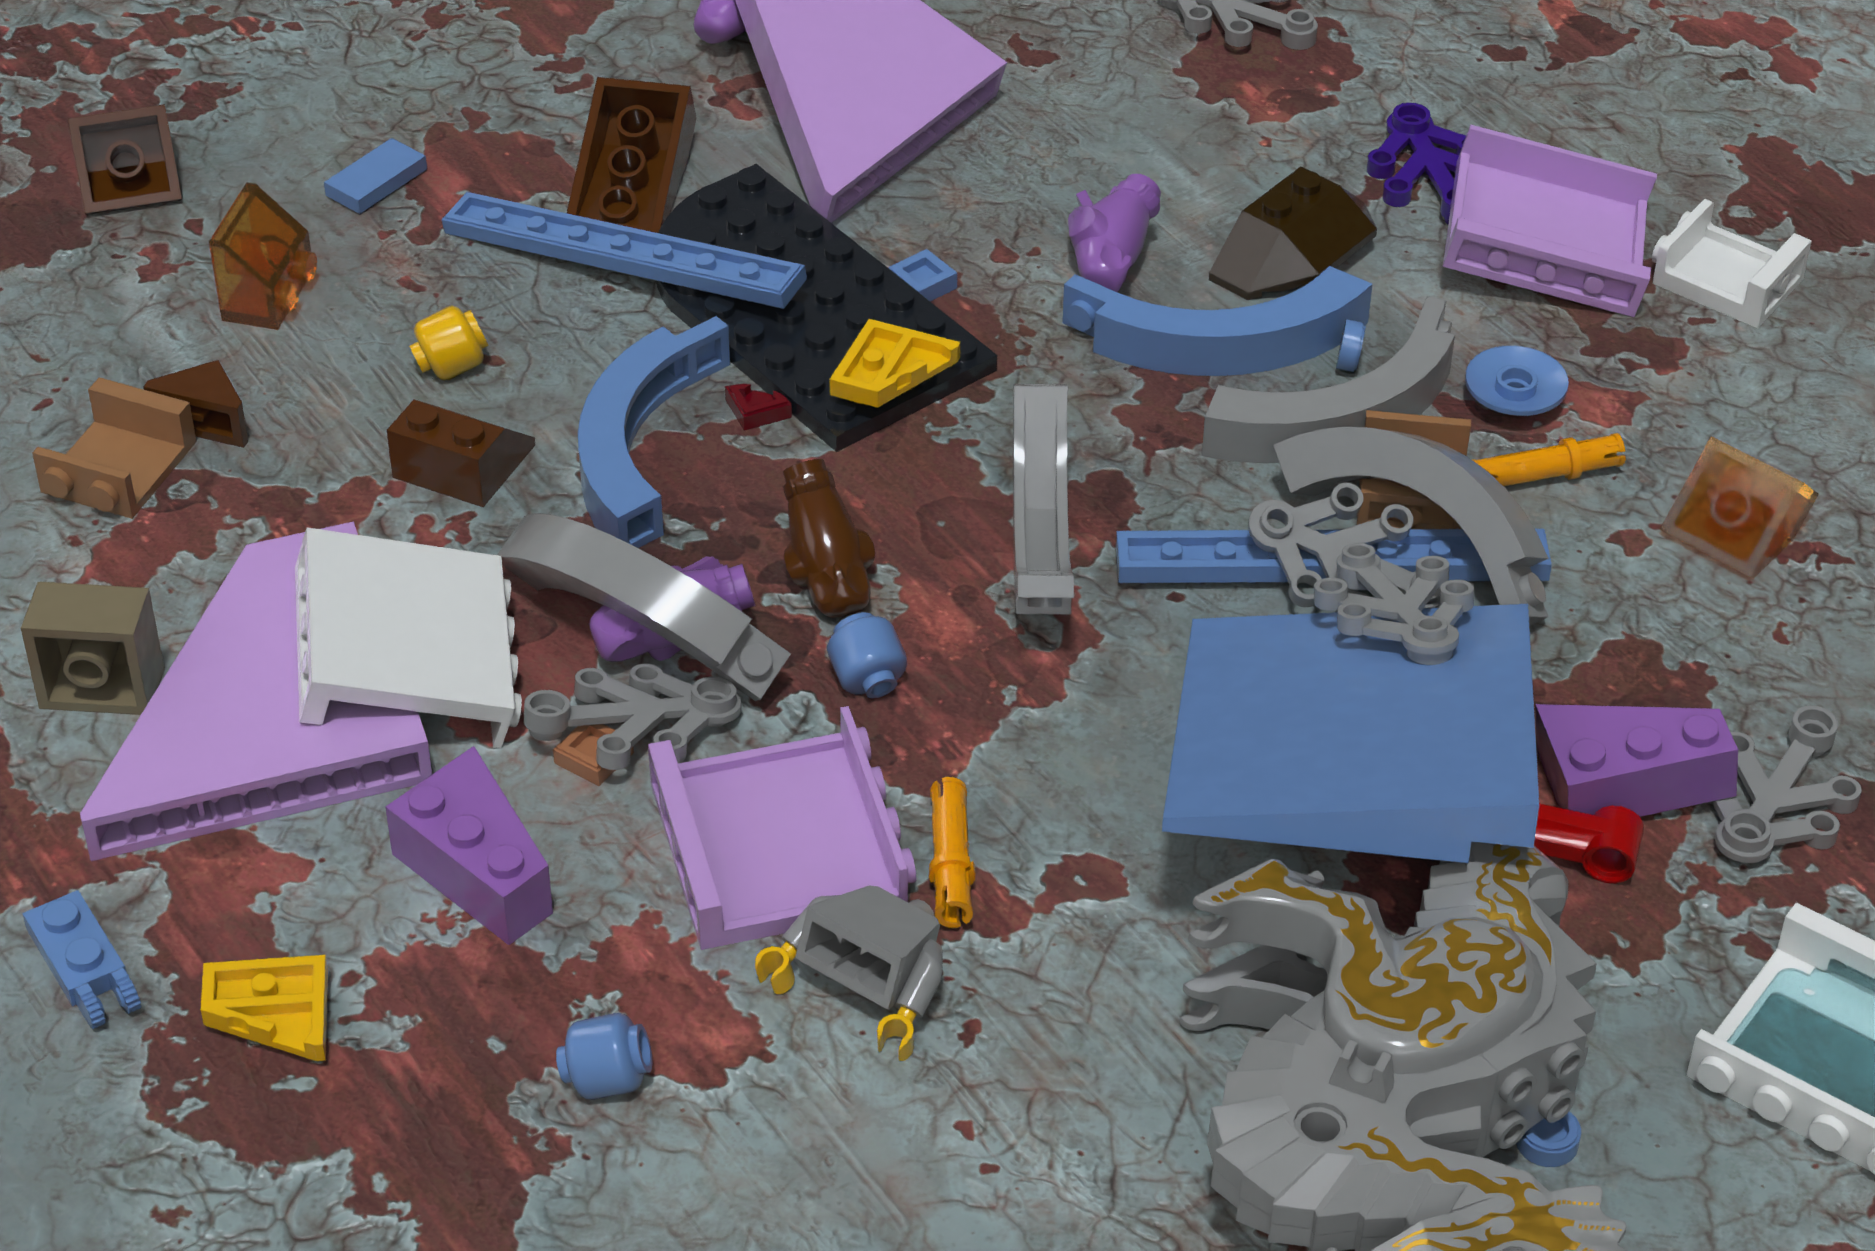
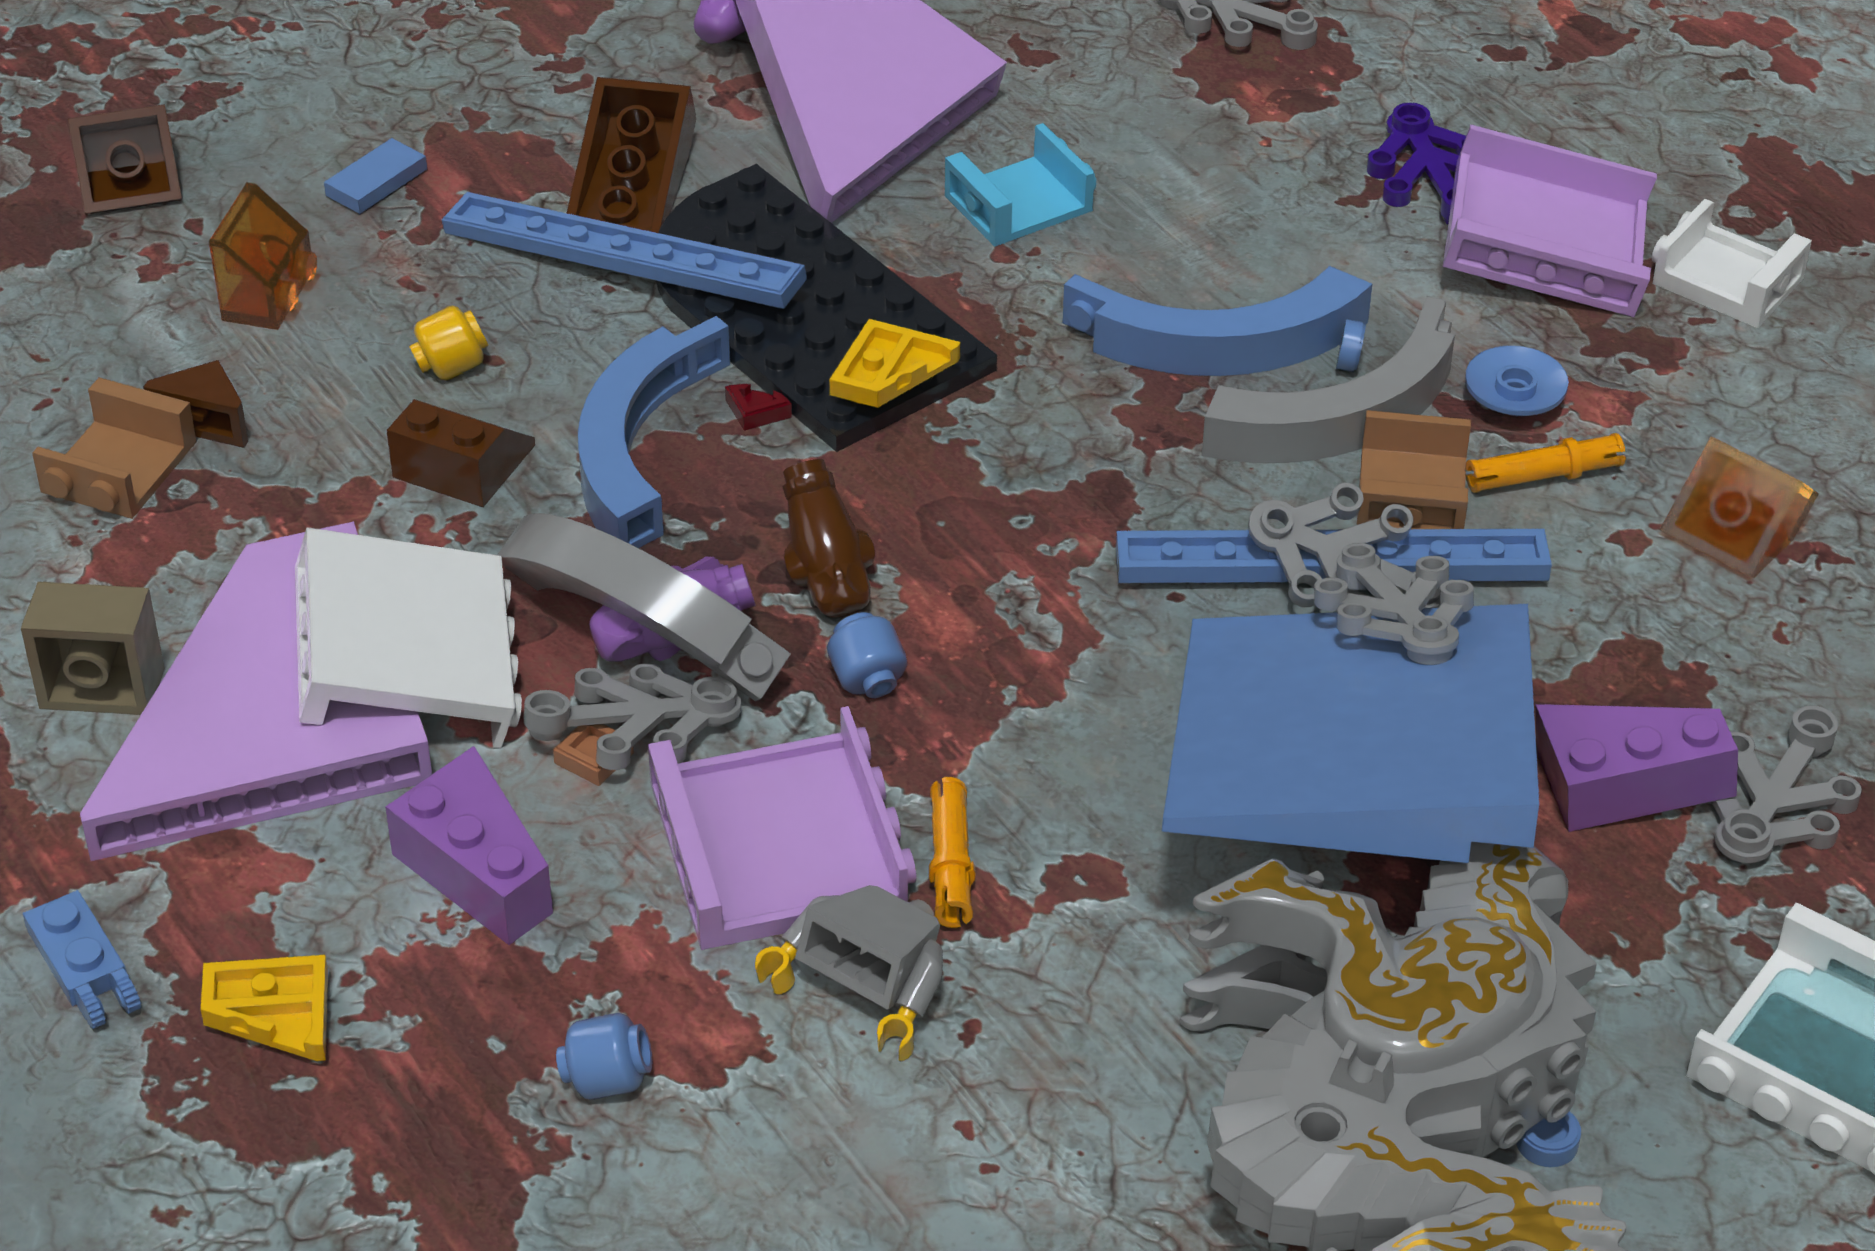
(926, 274): medium blue tile -> none
(1024, 194): none -> medium azure panel
(1041, 500): light grey arch -> none
(1113, 230): medium lavender animal -> none
(1292, 236): dark brown wedge -> none
(1449, 478): light grey arch -> none
(1603, 841): red piece -> none

